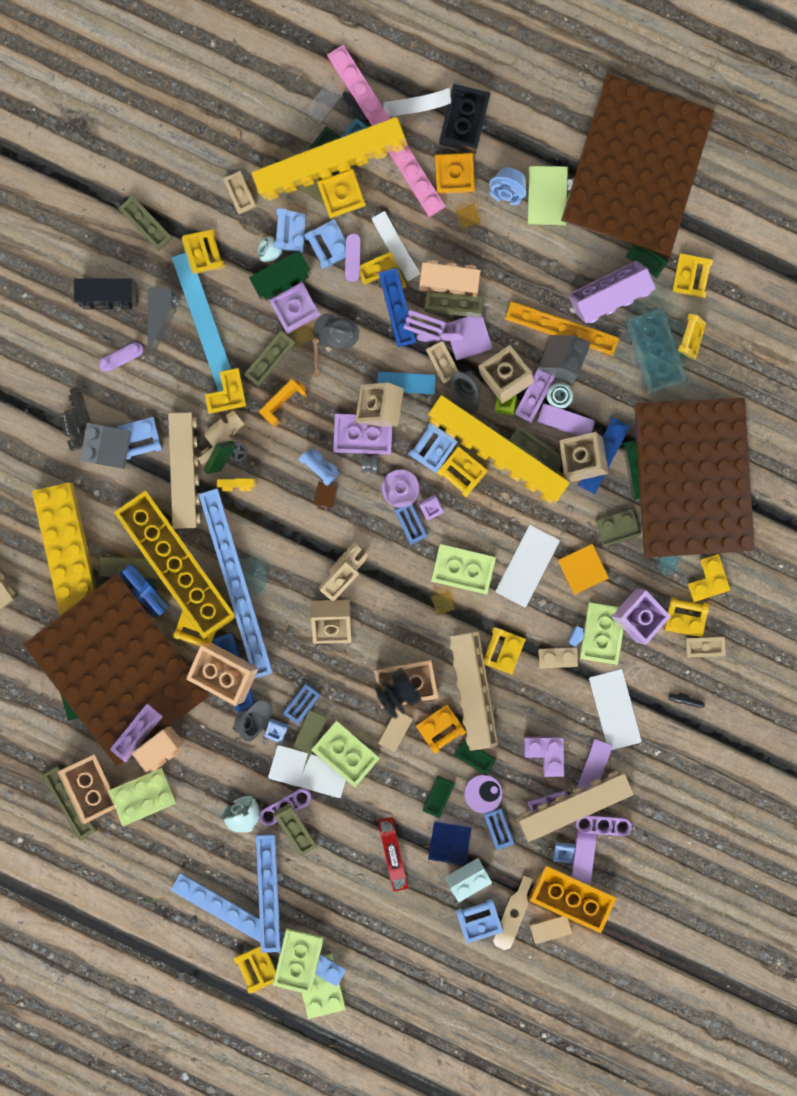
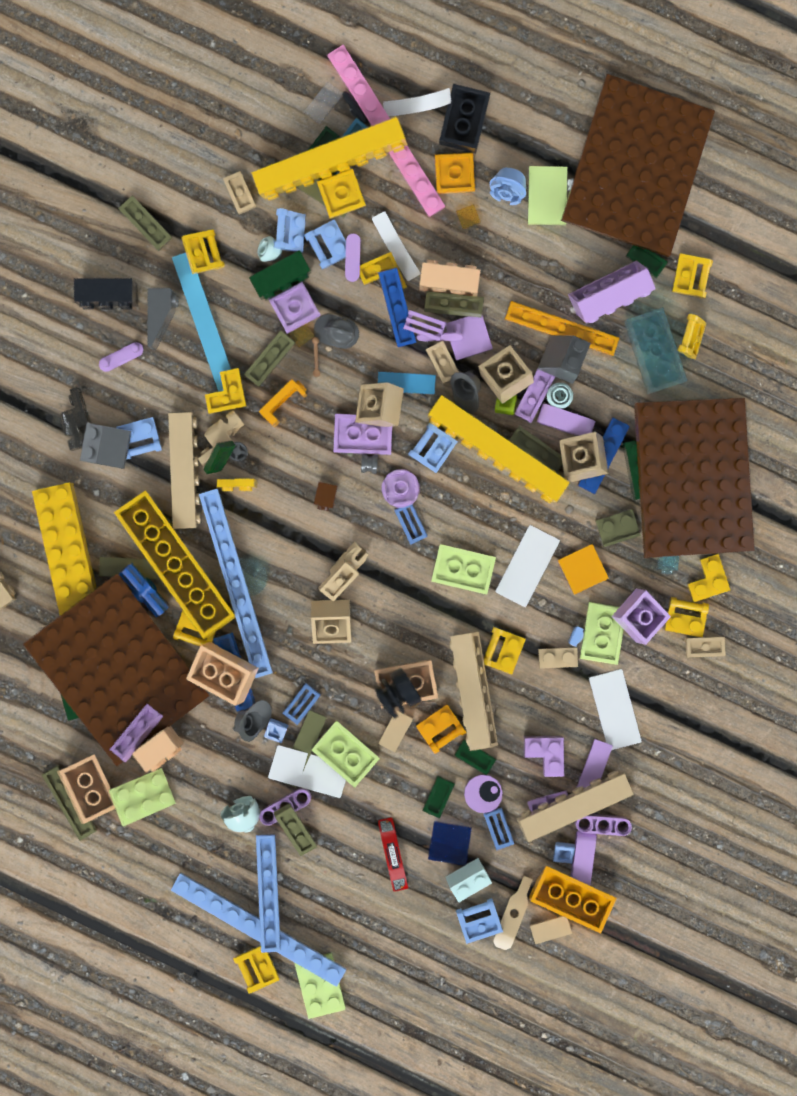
(298, 961): yellowish green tile -> none
(321, 467): light blue plate -> none
(431, 507): lavender tile -> none
(442, 603): clear yellow tile -> none
(466, 466): yellow plate -> none
(685, 699): black piece -> none

